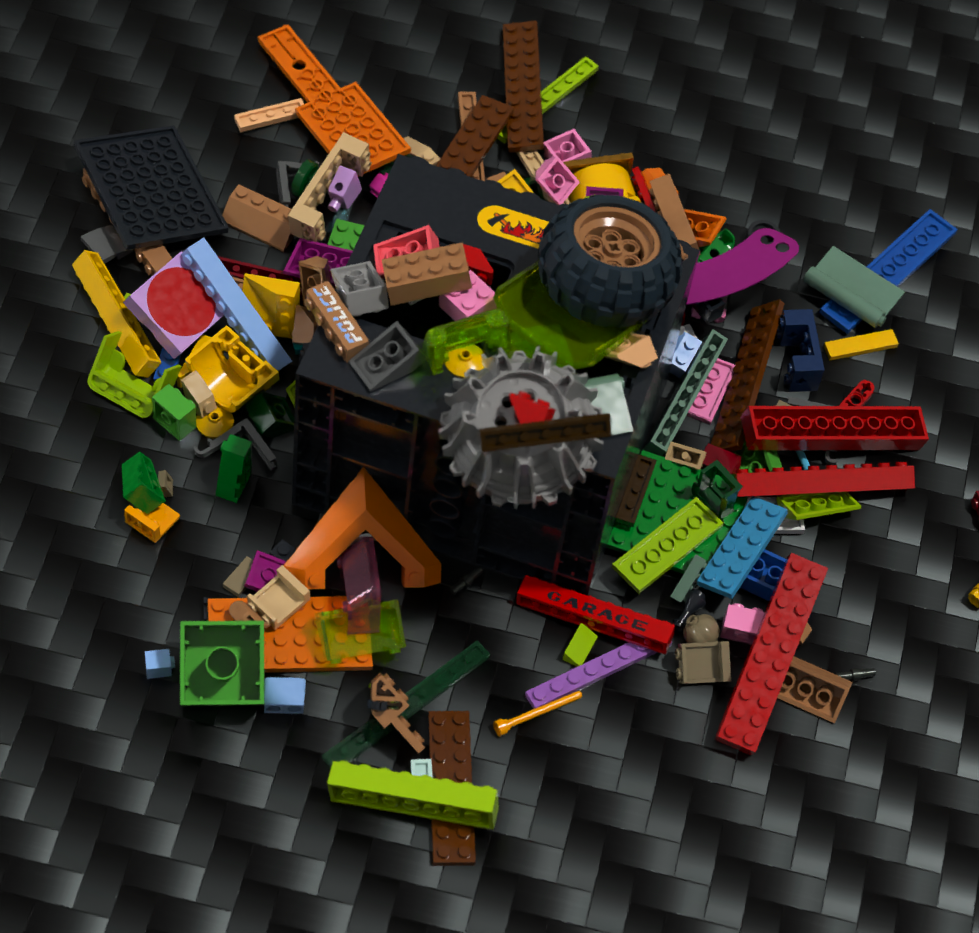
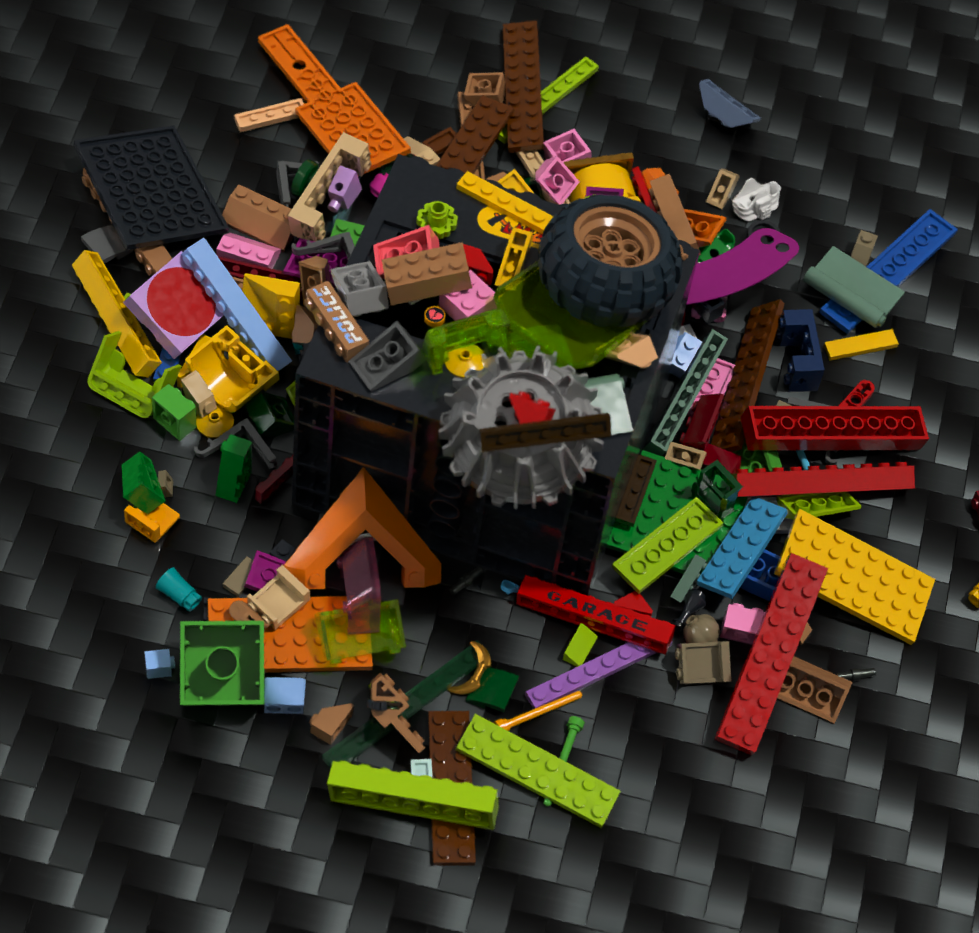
(178, 589): none -> teal plant
(247, 250): none -> bright pink slope
(275, 480): none -> dark red plate
(331, 244): none -> dark grey hinge
(331, 721): none -> medium nougat slope
(434, 316): none -> tile
(439, 217): none -> lime plant
(440, 141): none -> reddish brown tile
(473, 684): none -> pearl gold piece
(485, 84): none -> medium nougat slope
(494, 690): none -> dark green slope
(503, 202): none -> yellow plate
(509, 587): none -> dark azure piece
(514, 255): none -> yellow slope
(538, 770): none -> lime plate
(574, 726): none -> bright green piece
(634, 602): none -> red slope
(703, 421): none -> dark red slope
(722, 188): none -> tan slope
(724, 106): none -> sand blue wedge
(765, 200): none -> white piece
(861, 577): none -> yellow plate
(864, 247): none -> dark tan slope

